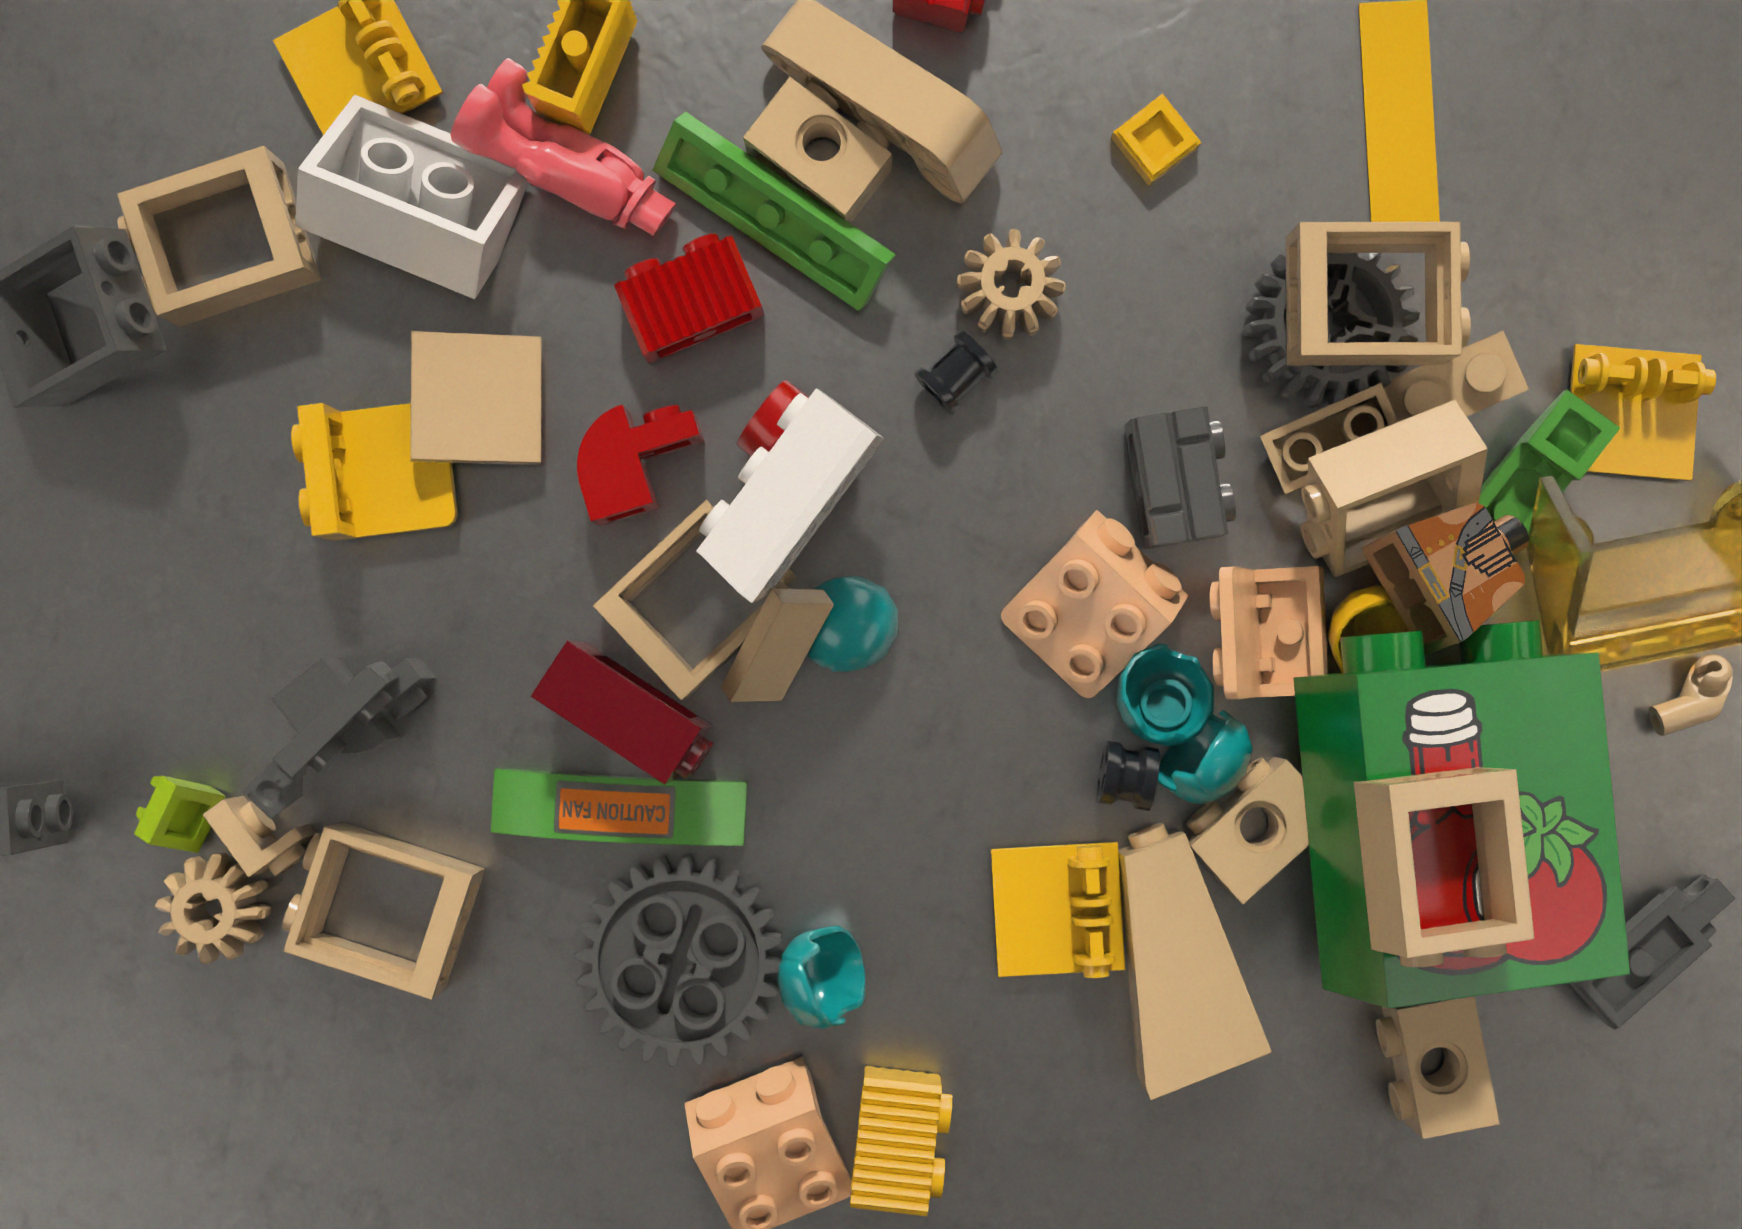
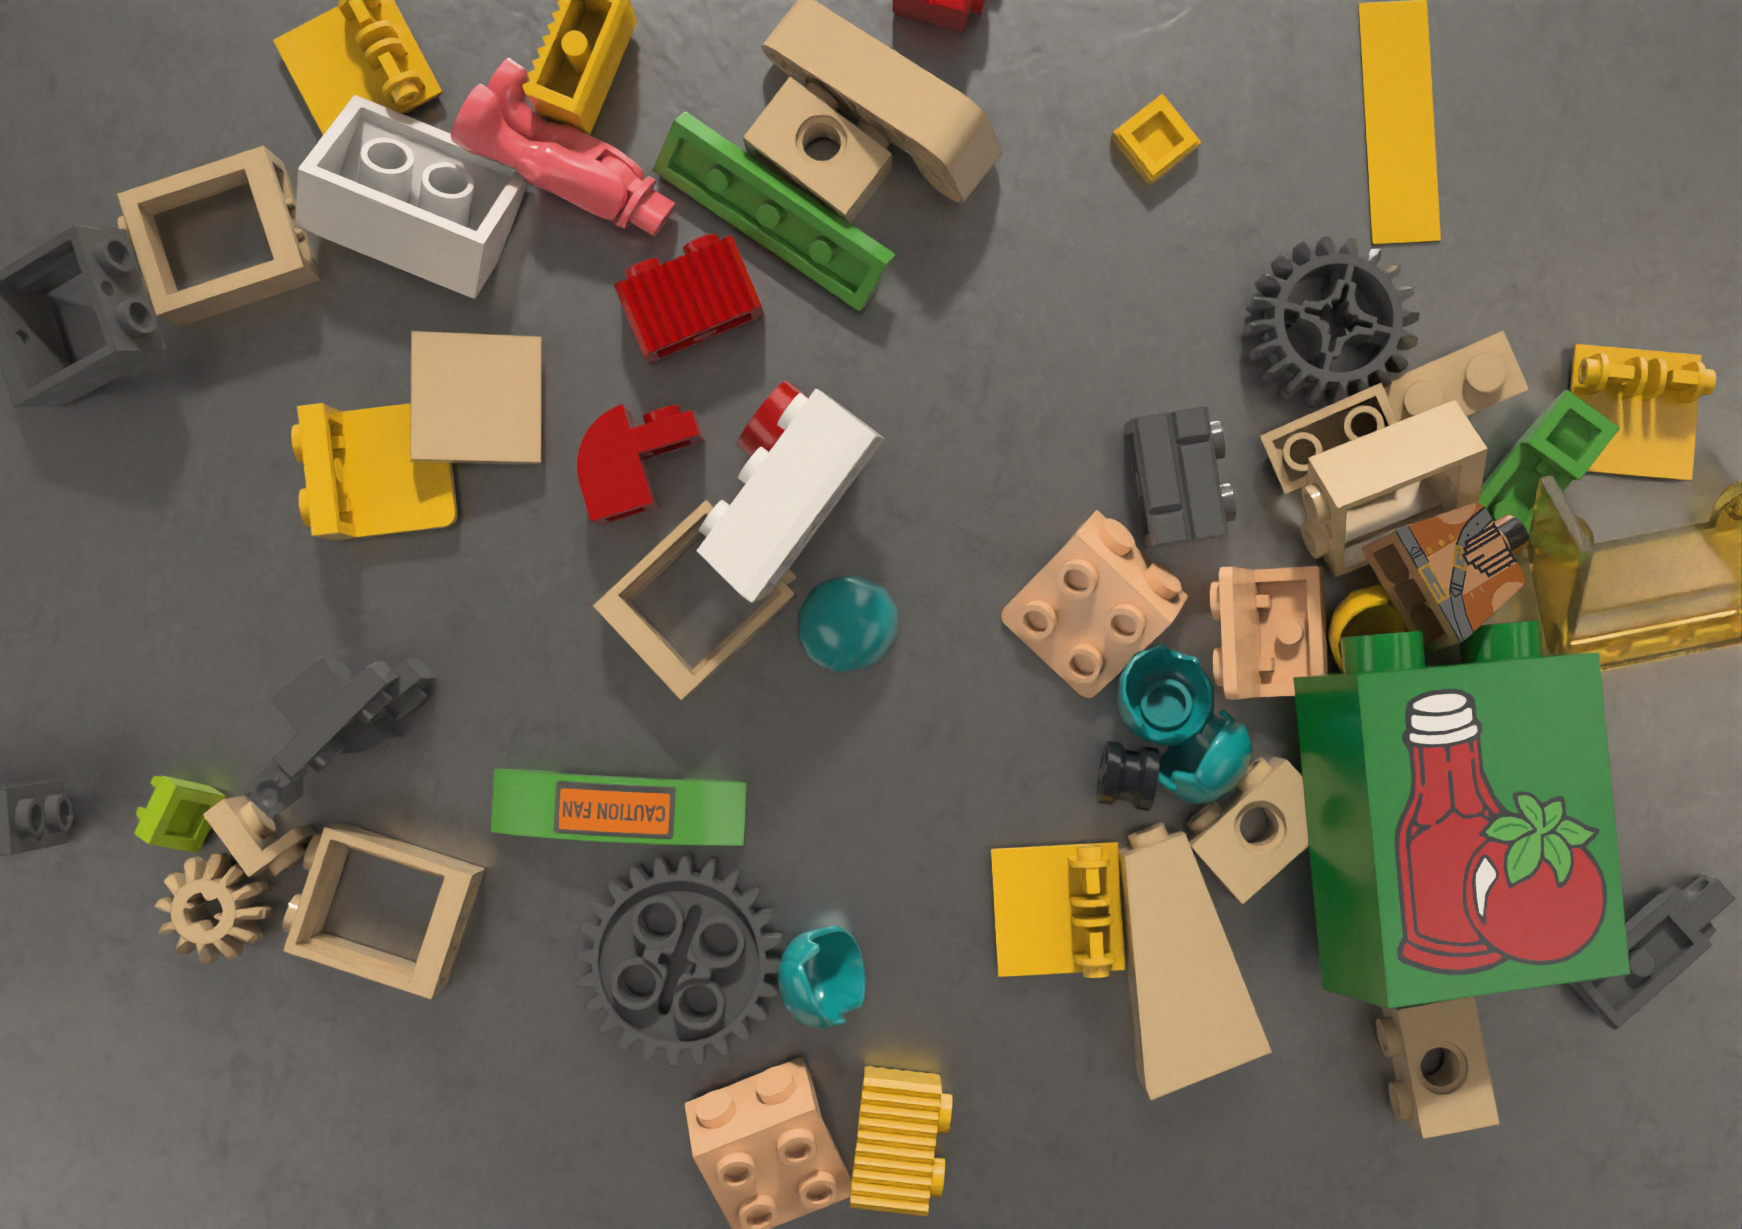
(624, 712): dark red window -> none
(776, 645): tan tile -> none
(956, 372): black bush -> none
(990, 271): tan gear -> none
(1307, 301): tan window -> none
(1390, 865): tan window -> none
(1699, 699): tan arm -> none

